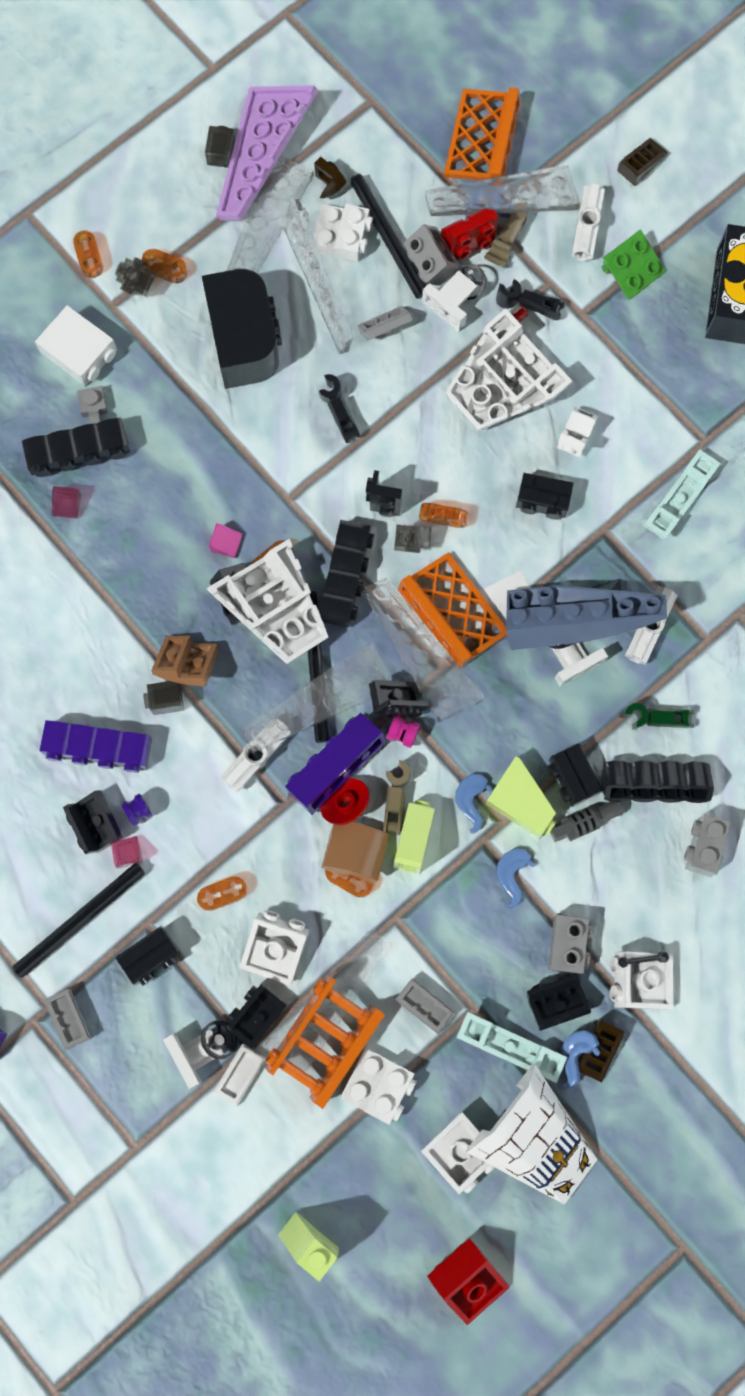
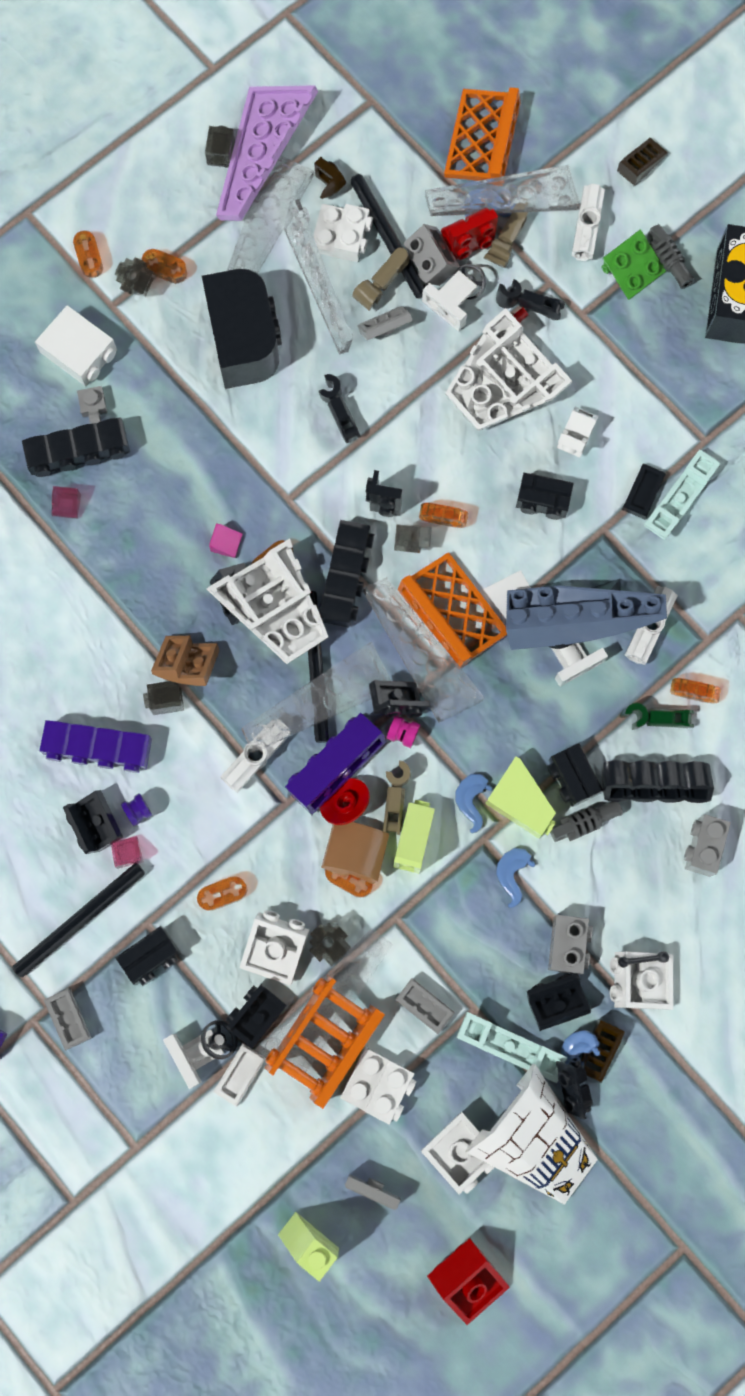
(336, 951): none -> clear smoke brick
(370, 293): none -> dark tan piece
(372, 1190): none -> light grey plate
(576, 1098): none -> black hinge
(644, 491): none -> black tile
(669, 255): none -> dark grey hinge
(695, 690): none -> clear orange beam

